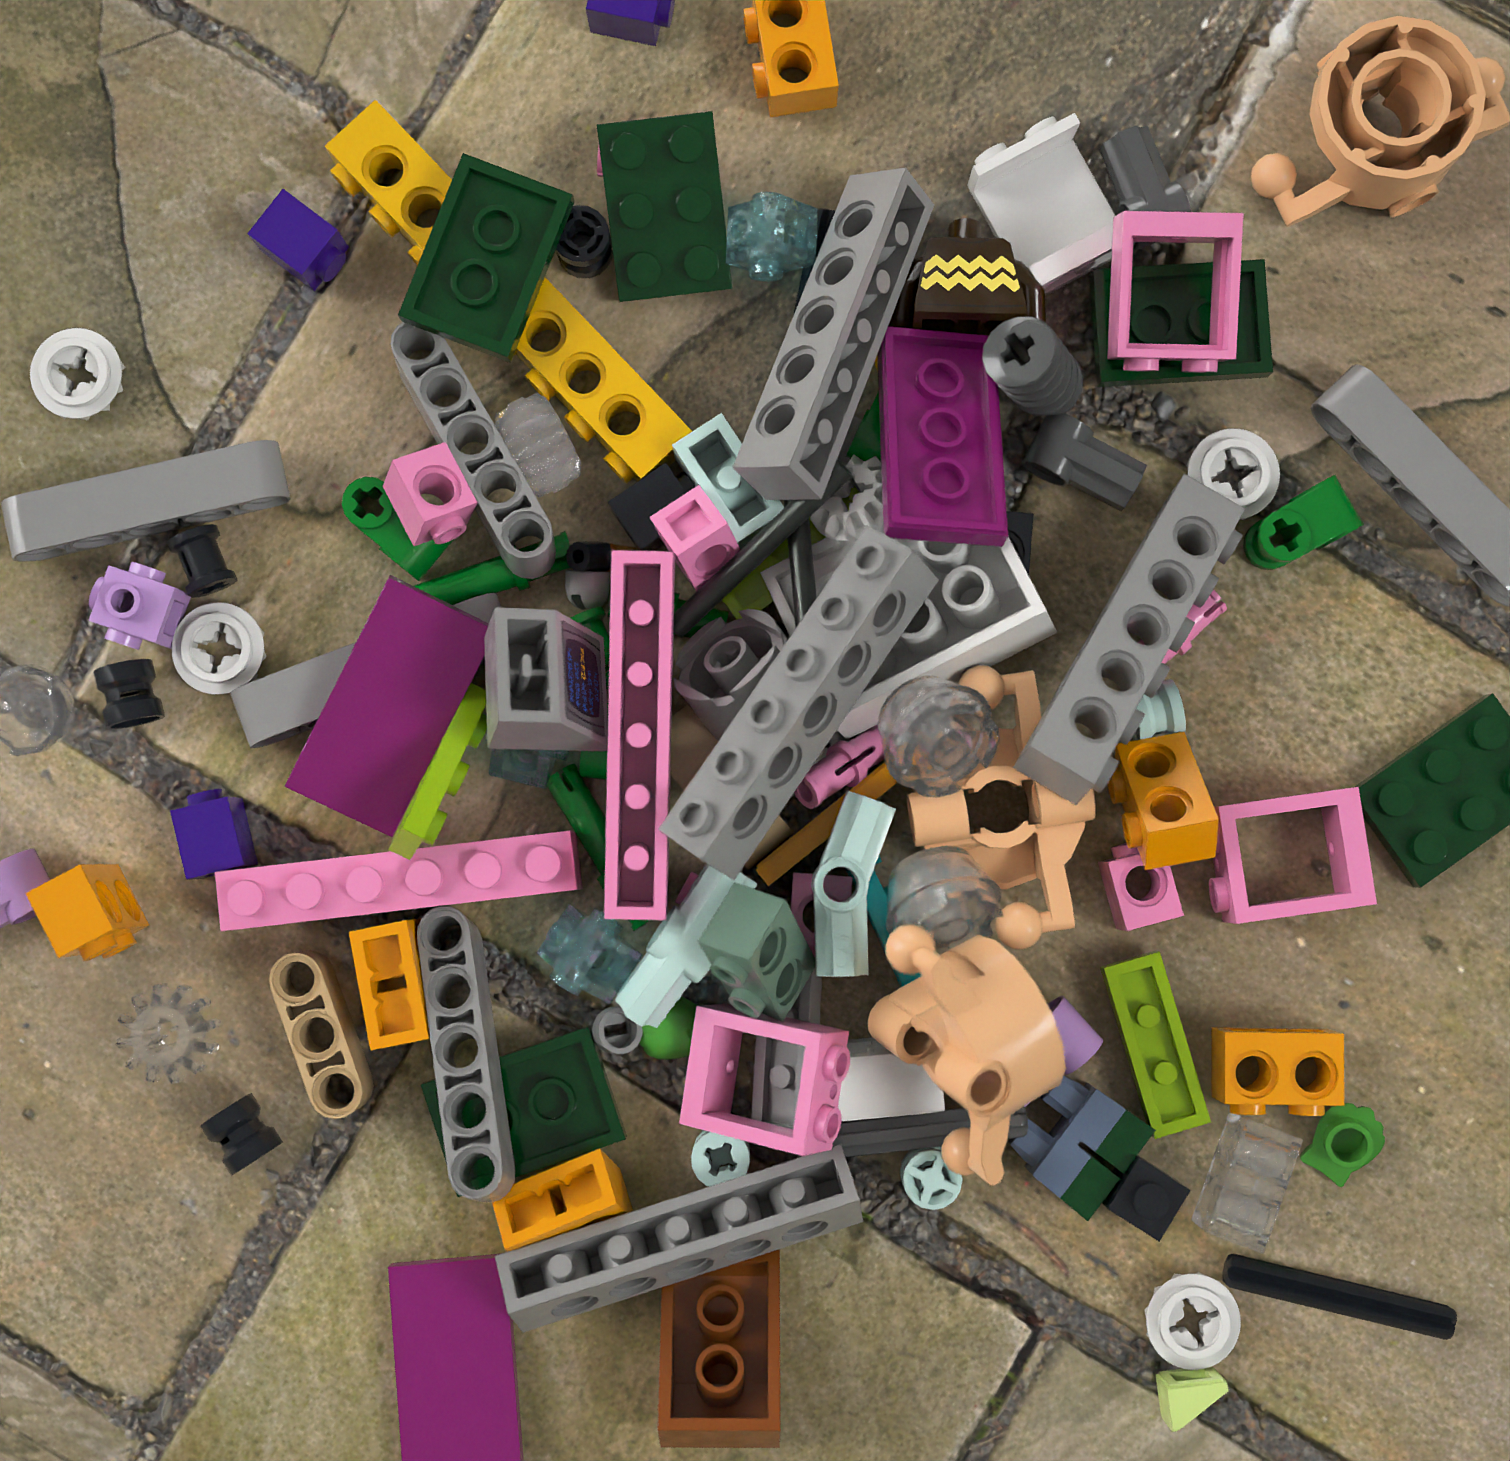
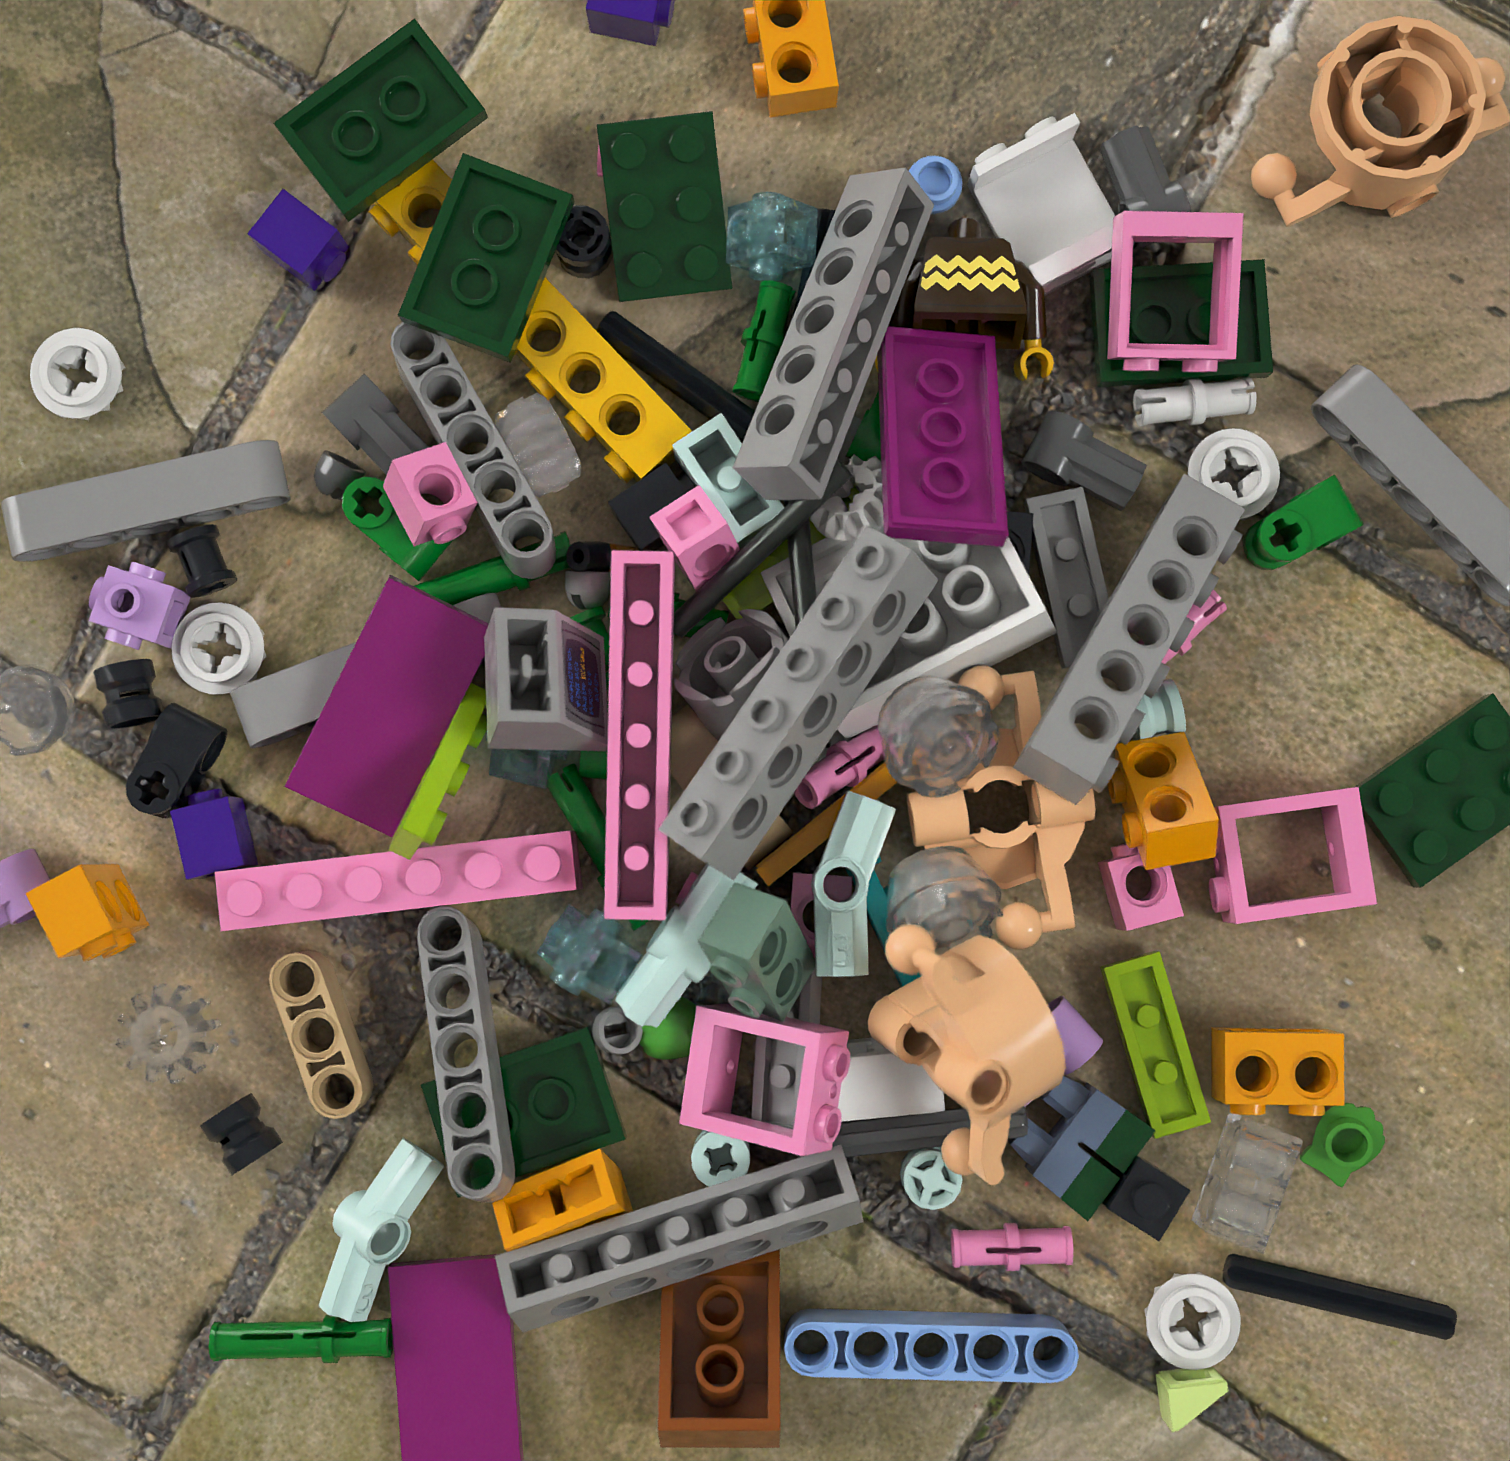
(178, 756): none -> black piece
(301, 1339): none -> green pin
(335, 473): none -> dark grey hinge
(372, 423): none -> dark grey piece
(375, 1230): none -> light aqua piece
(381, 119): none -> dark green plate
(390, 983): light orange brick -> none
(674, 373): none -> black axle
(763, 339): none -> green pin
(939, 180): none -> light blue plate
(952, 1363): none -> light blue beam
(1011, 1246): none -> bright pink pin
(1033, 366): dark grey piece -> none
(1068, 567): none -> light grey plate
(1194, 401): none -> white pin

